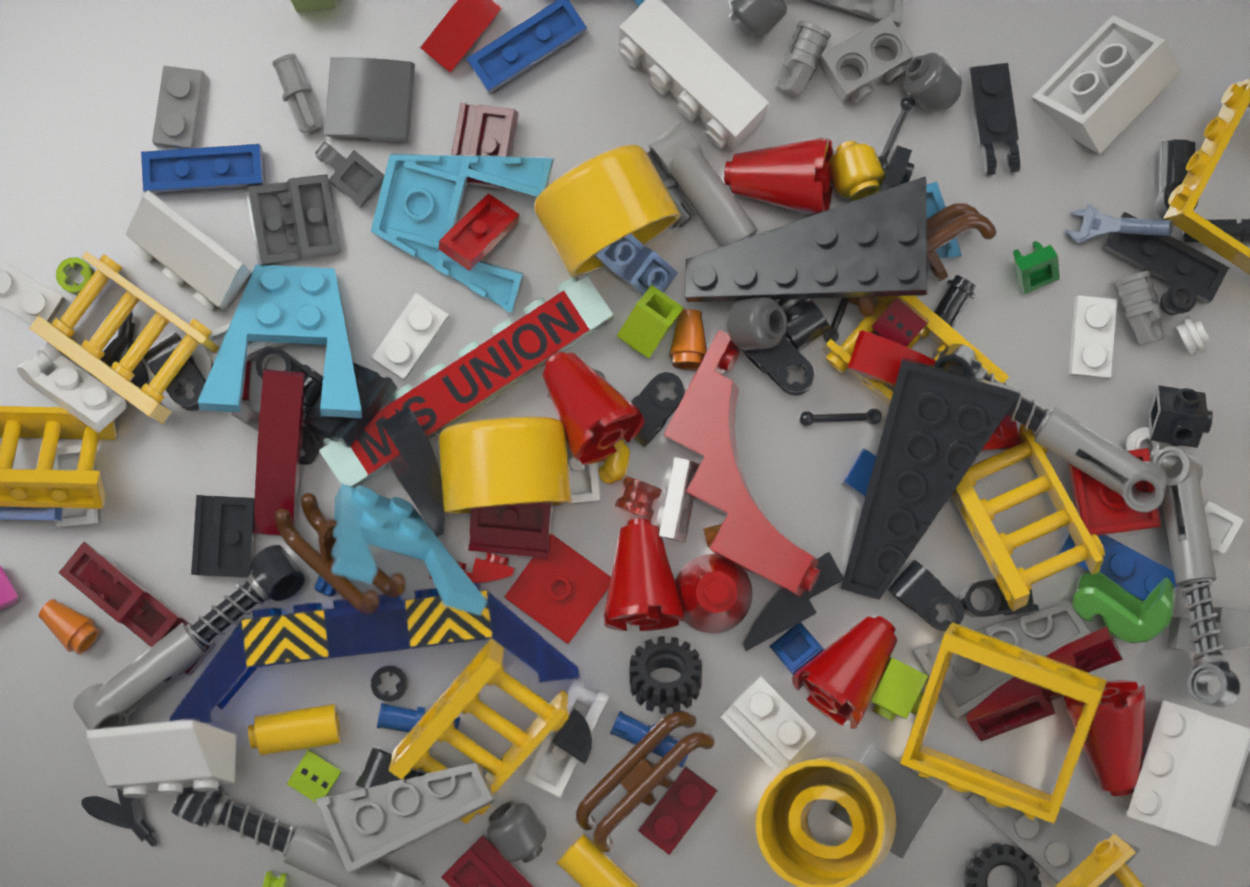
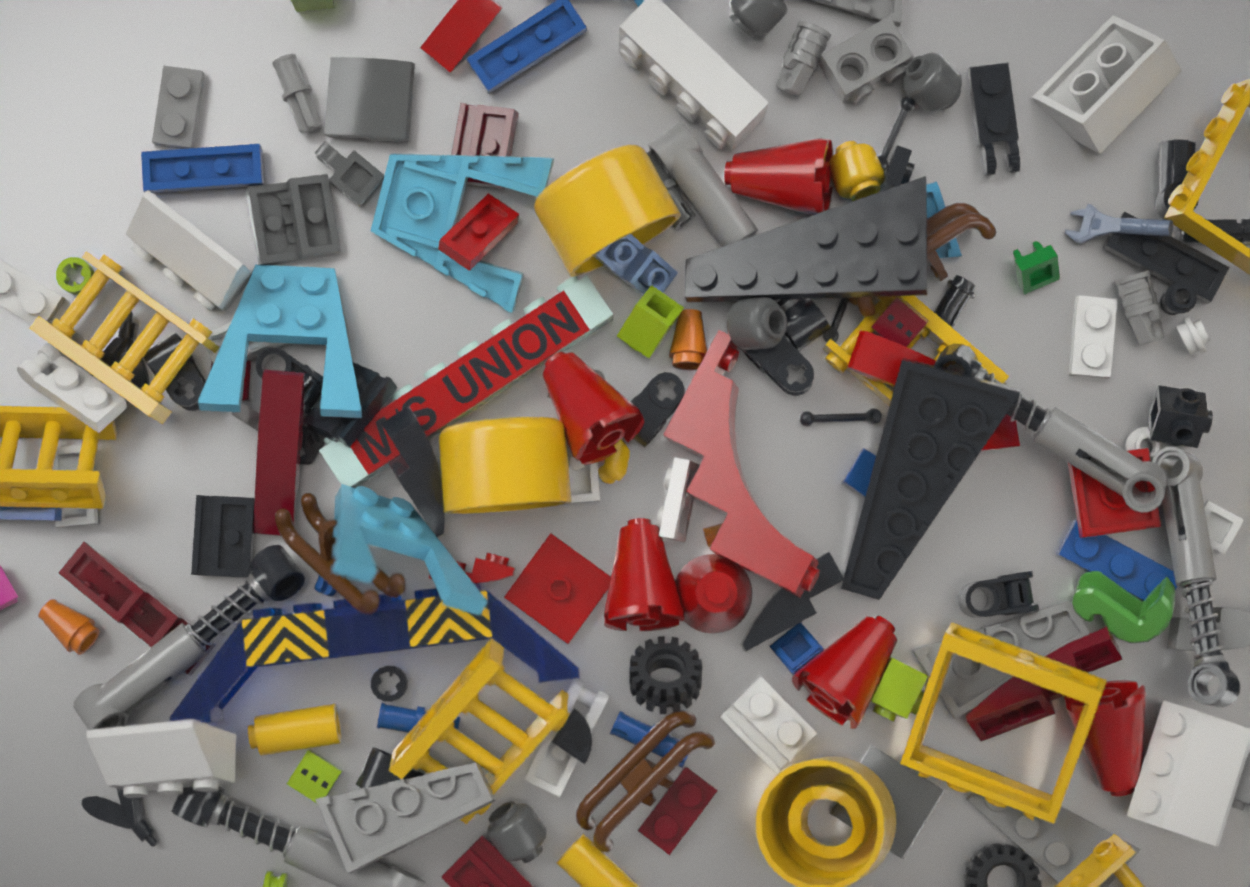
(410, 336): white plate -> none
(512, 529): dark red plate -> none
(638, 497): clear red wheel -> none
(922, 592): black piece -> none
(998, 547): yellow fence -> none

